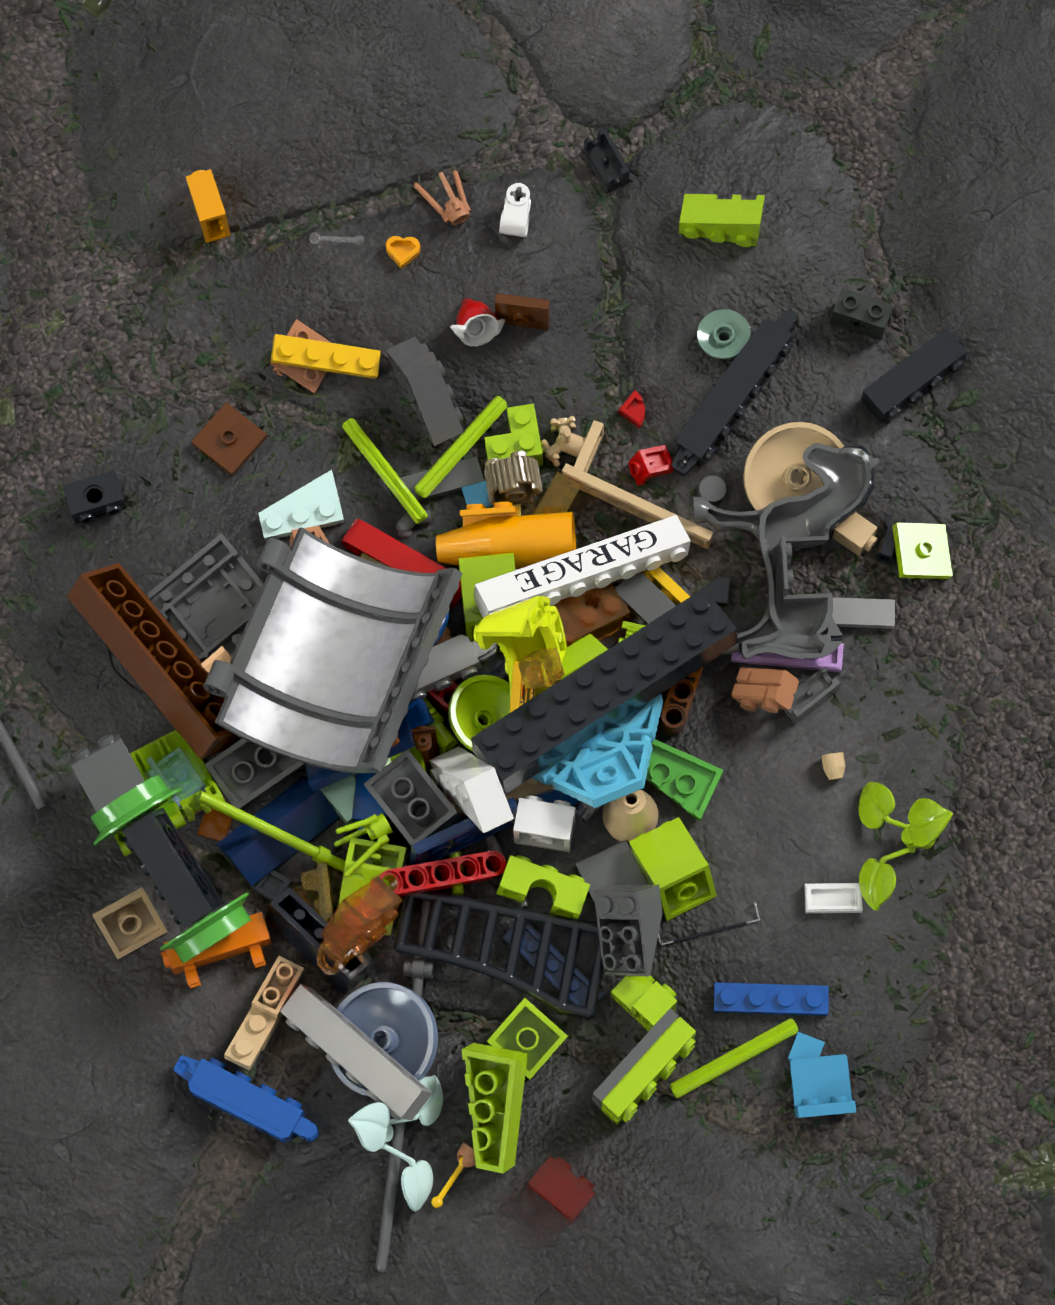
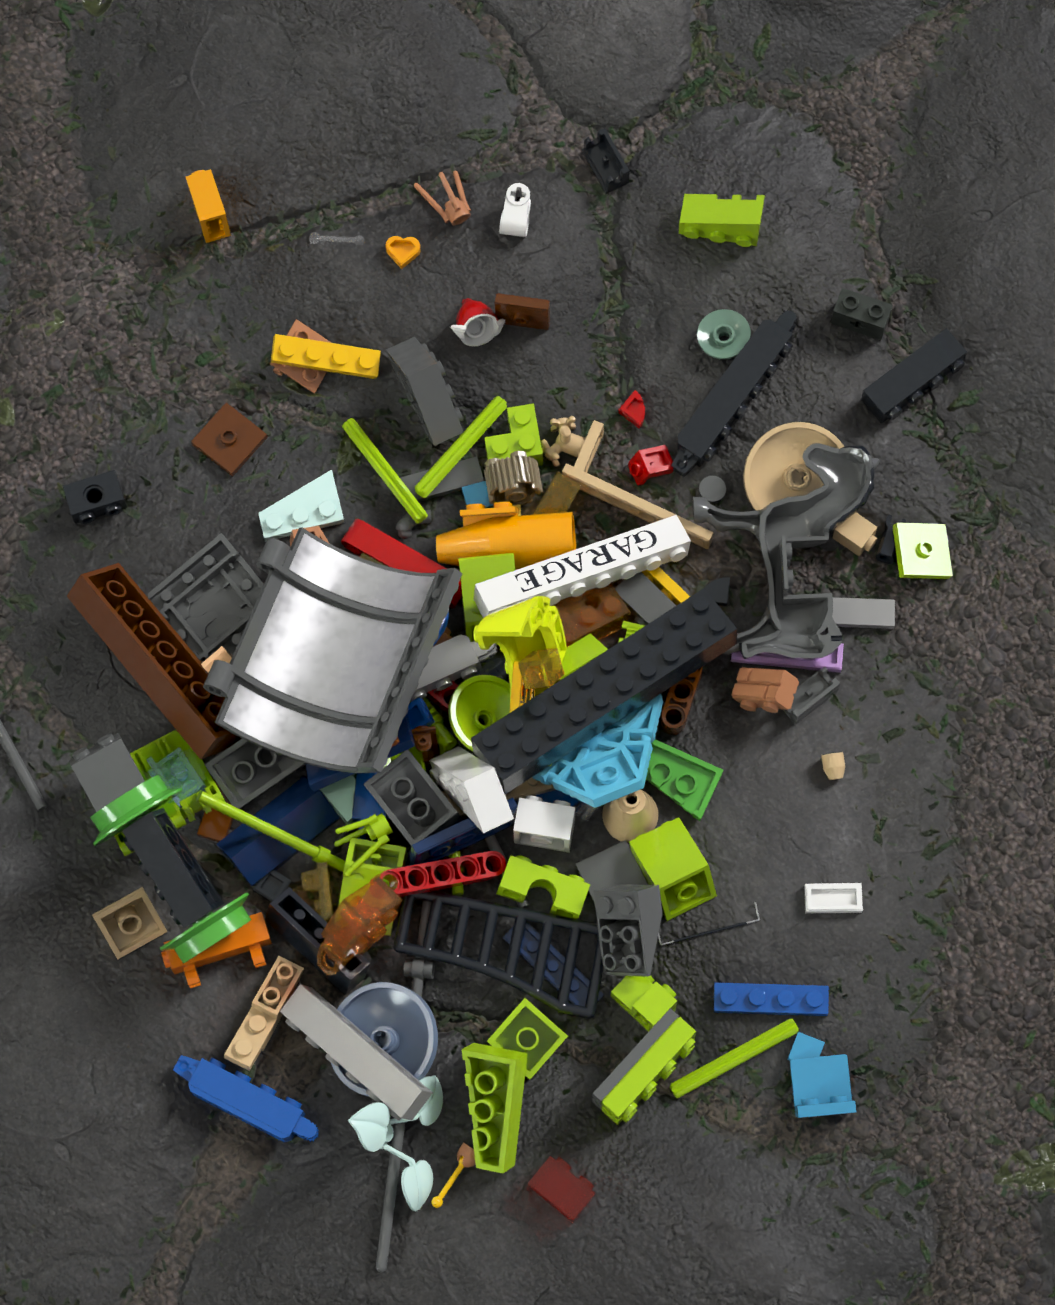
(926, 823): lime plant -> none

